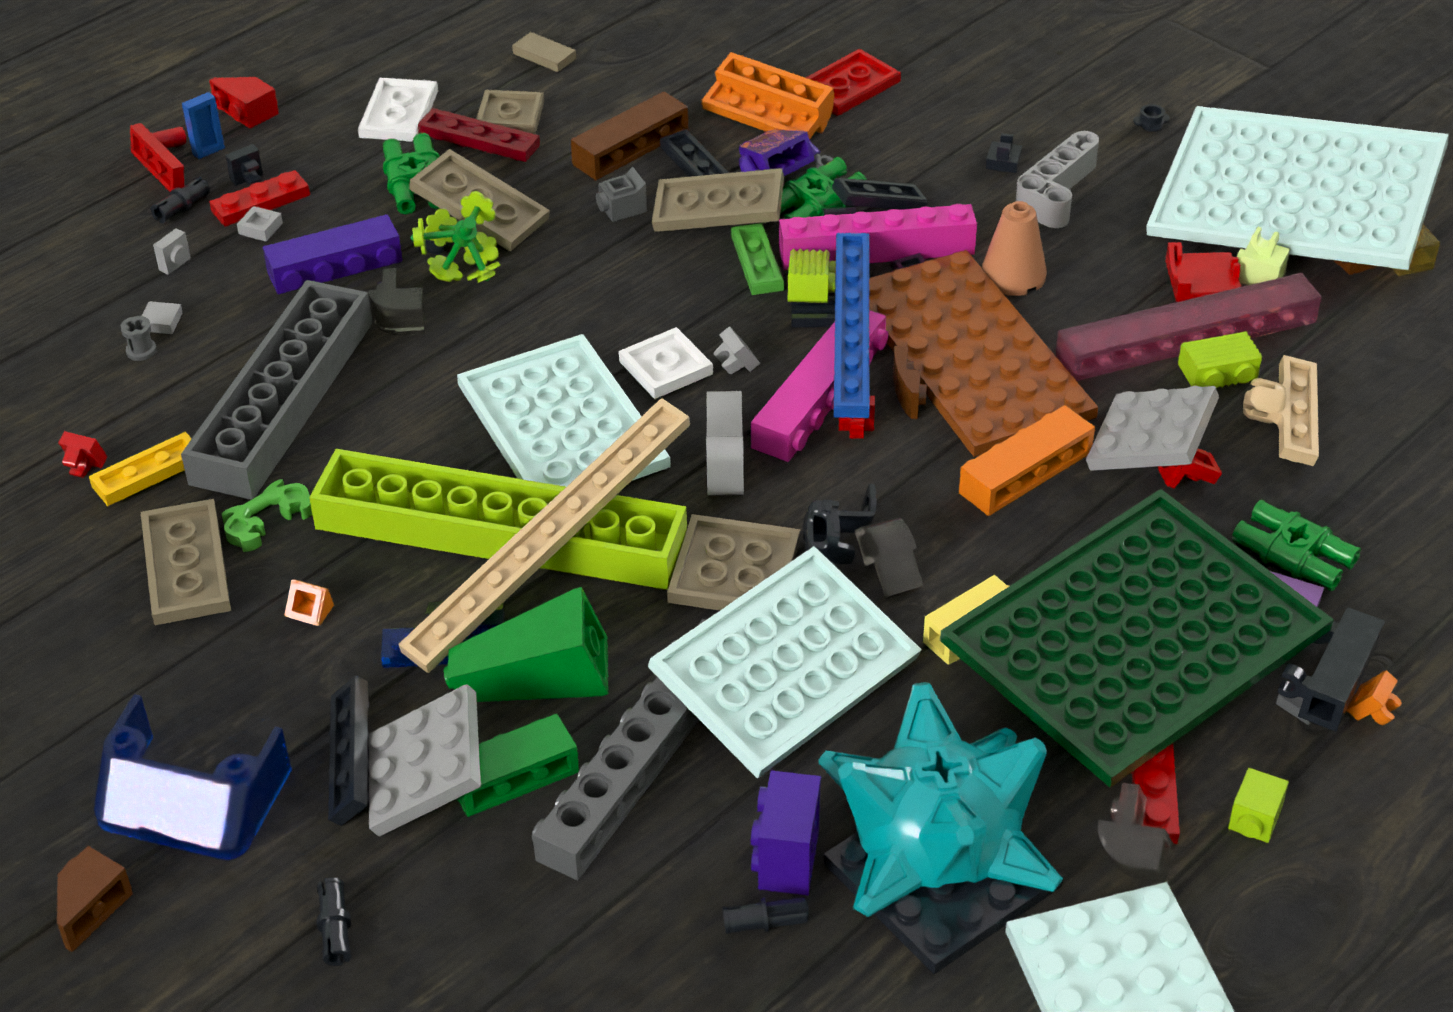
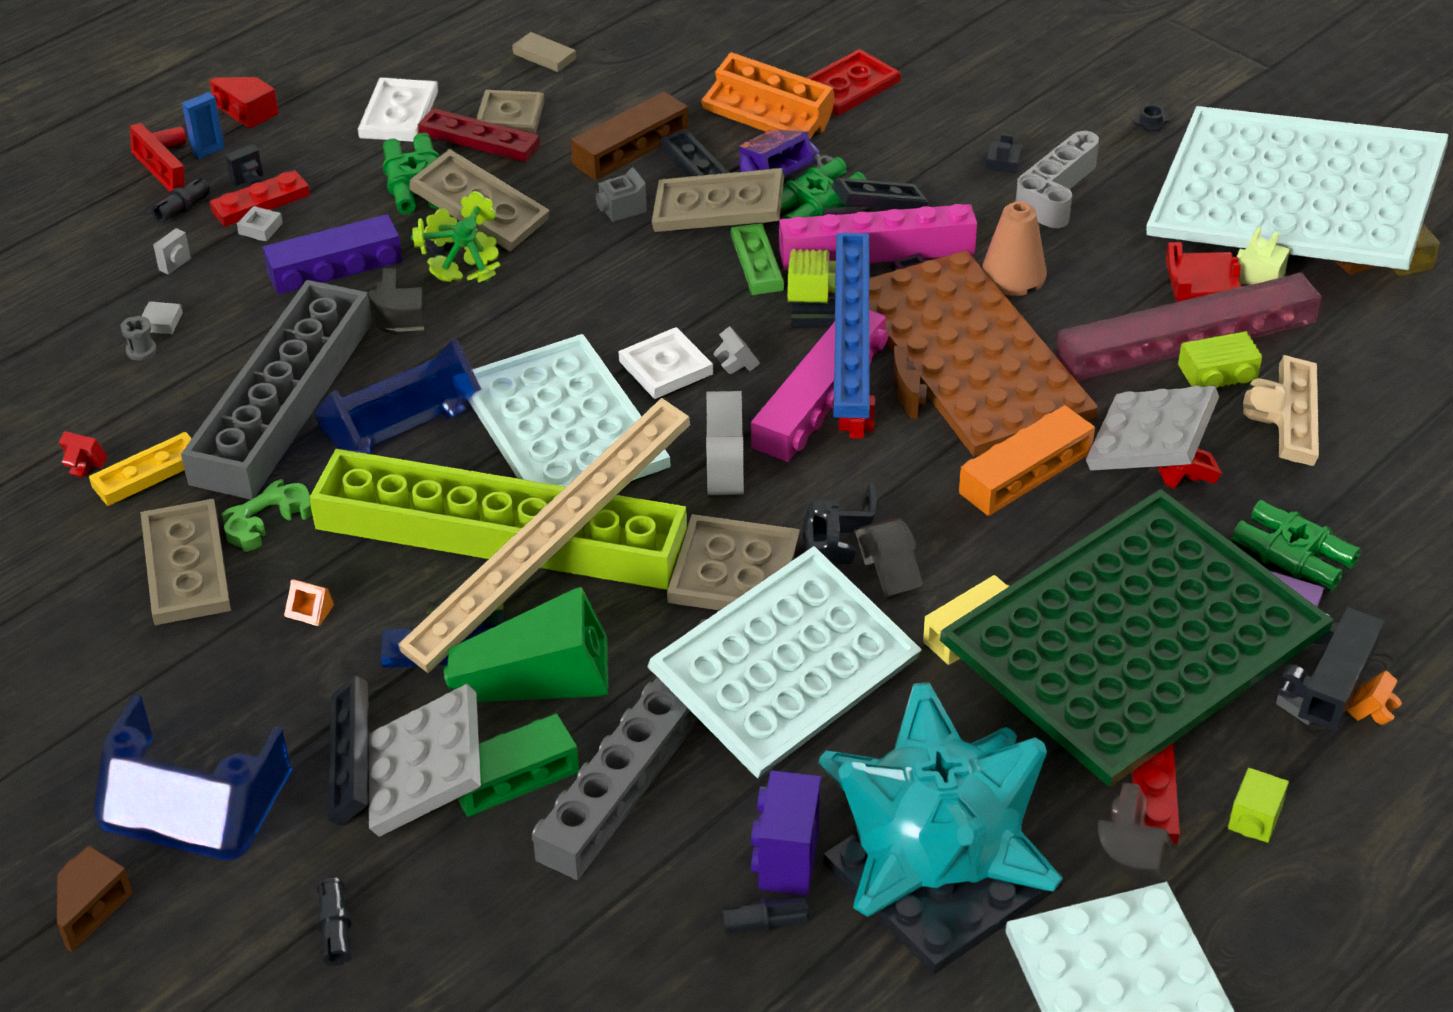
(399, 402): none -> clear blue windscreen

